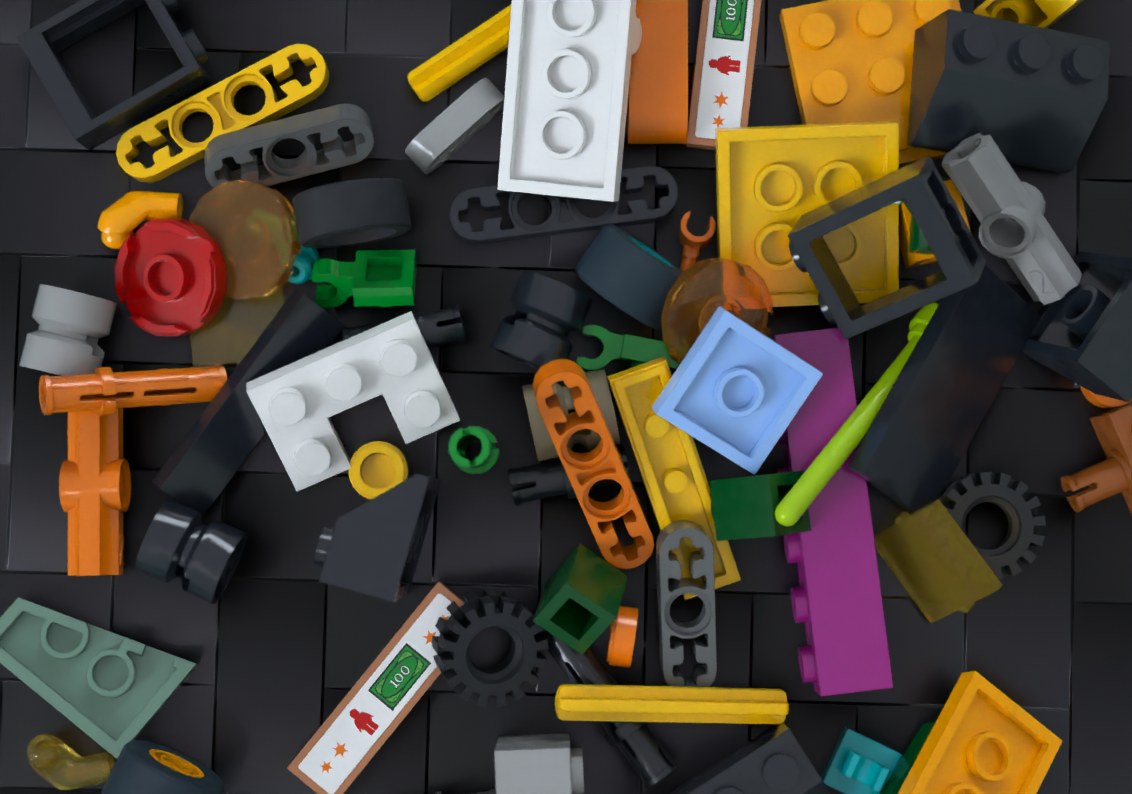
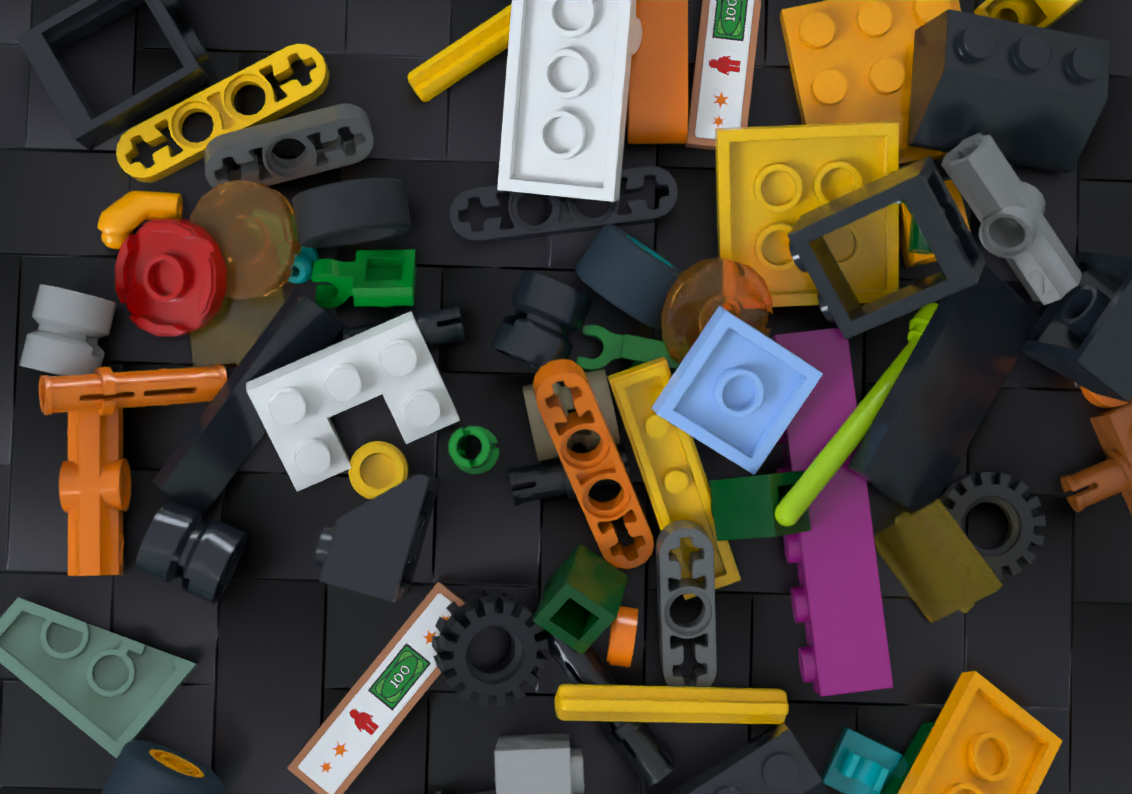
(64, 766): clear yellow arm -> none
(455, 126): light grey beam -> none
(691, 243): orange hand -> none

